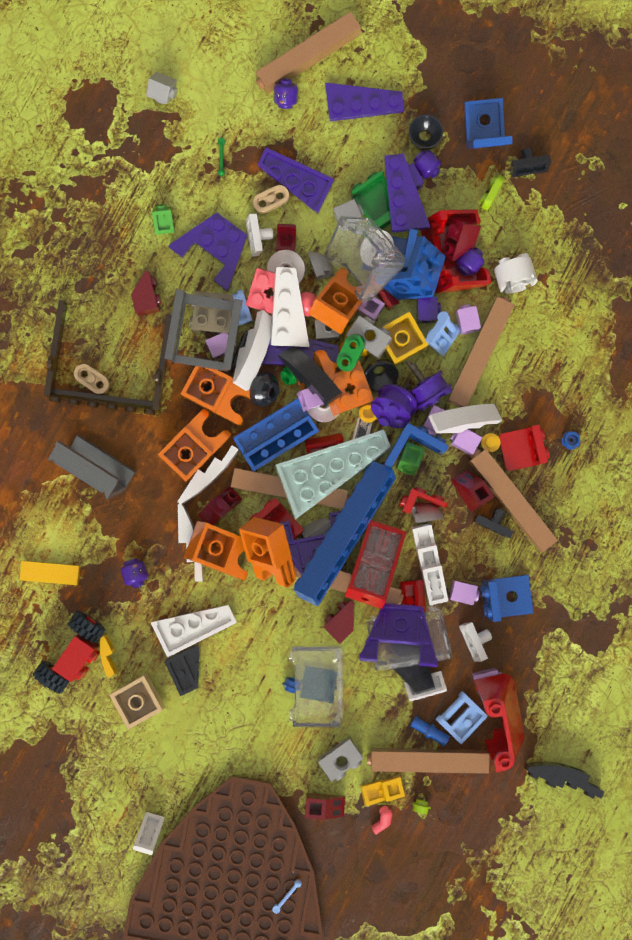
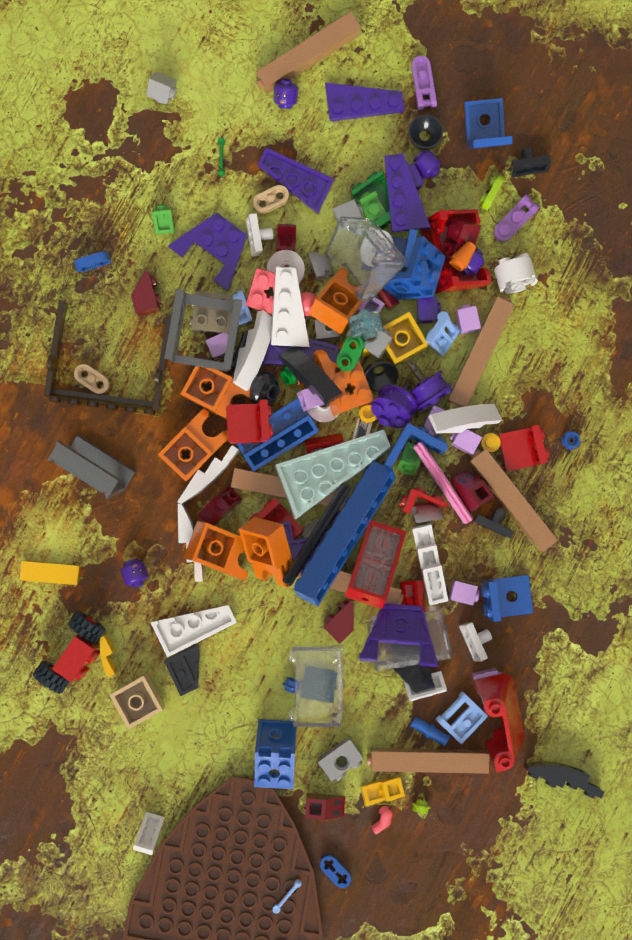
(92, 261): none -> blue beam
(249, 422): none -> red bracket
(275, 754): none -> blue bracket
(316, 534): none -> black axle
(332, 874): none -> blue beam
(369, 323): none -> clear light blue brick
(371, 206): none -> bright green bracket
(423, 82): none -> medium lavender plate
(443, 482): none -> bright pink axle
(463, 256): none -> orange cone
(515, 219): none -> medium lavender plate

